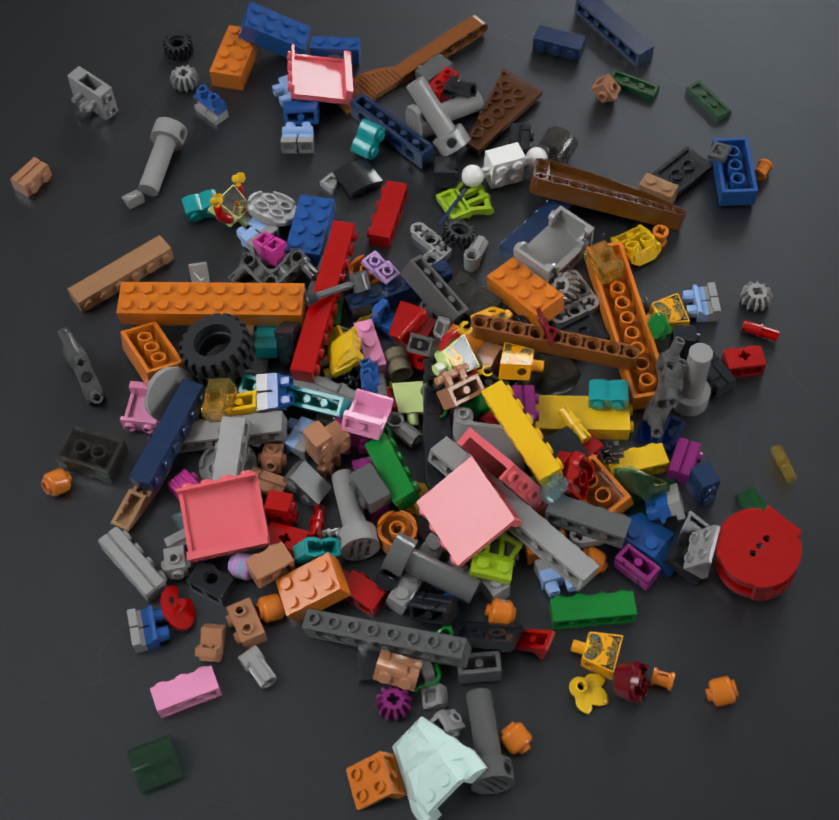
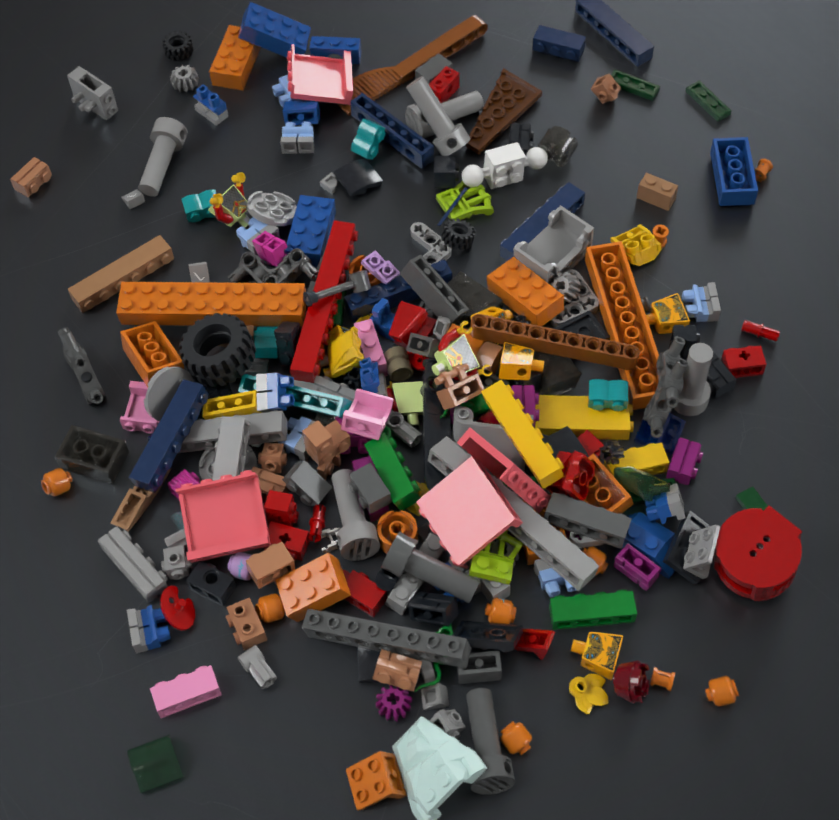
(211, 643): nougat brick -> none
(219, 399): clear yellow brick -> none
(313, 547): teal brick -> none
(388, 214): red brick -> none
(457, 87): black piece -> none
(475, 253): light grey piece -> none
(546, 328): dark red hand -> none
(553, 489): clear light blue brick -> none
(574, 424): yellow pin -> none
(602, 194): reddish brown beam -> none
(604, 262): clear yellow brick -> none
(659, 325): green brick -> none
(684, 169): black plate -> none
(703, 484): dark blue brick -> none
(719, 152): dark grey tile -> none
(756, 296): light grey gear -> none
(783, 462): clear yellow axle -> none

